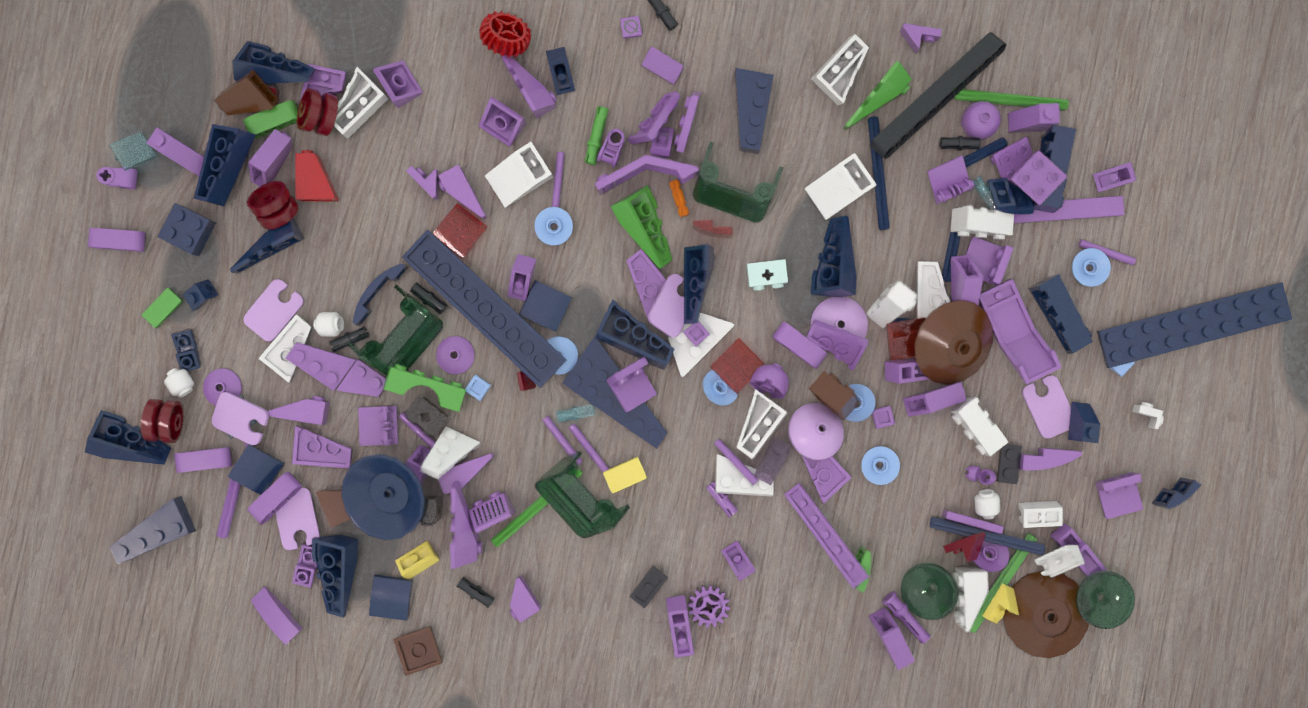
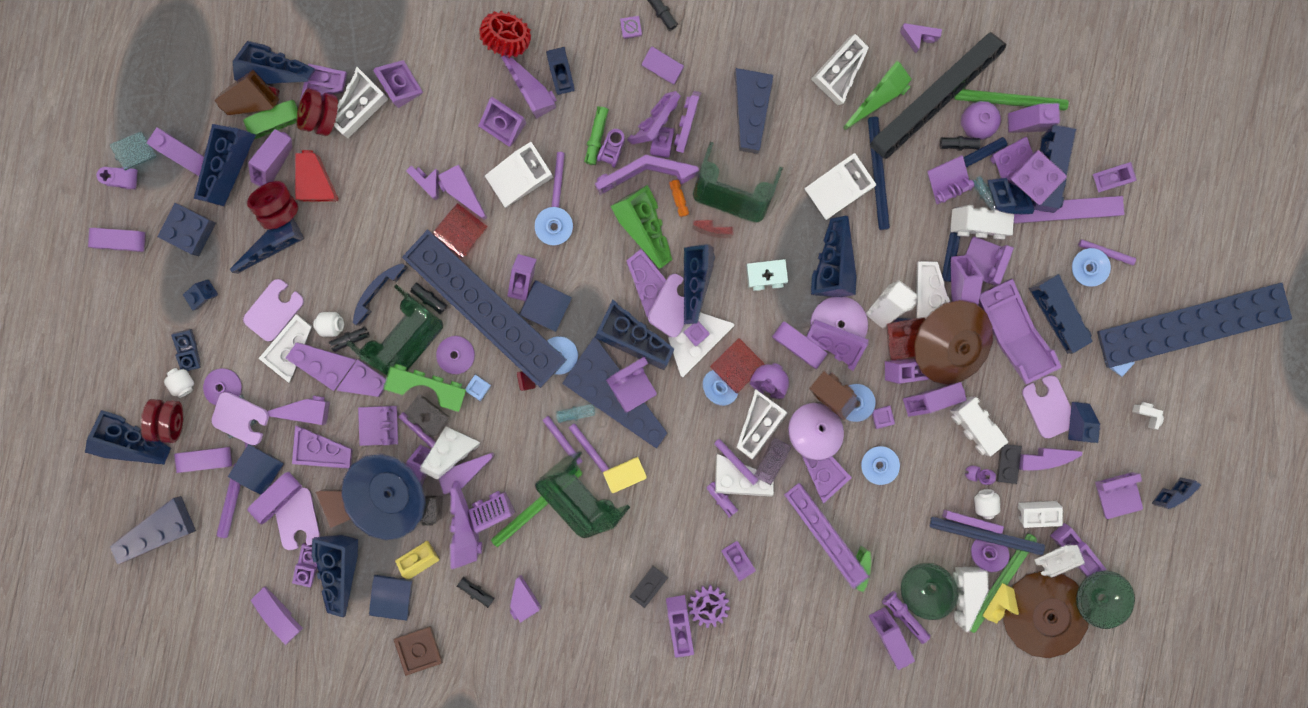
(162, 308): bright green tile -> none
(969, 546): dark red slope -> none

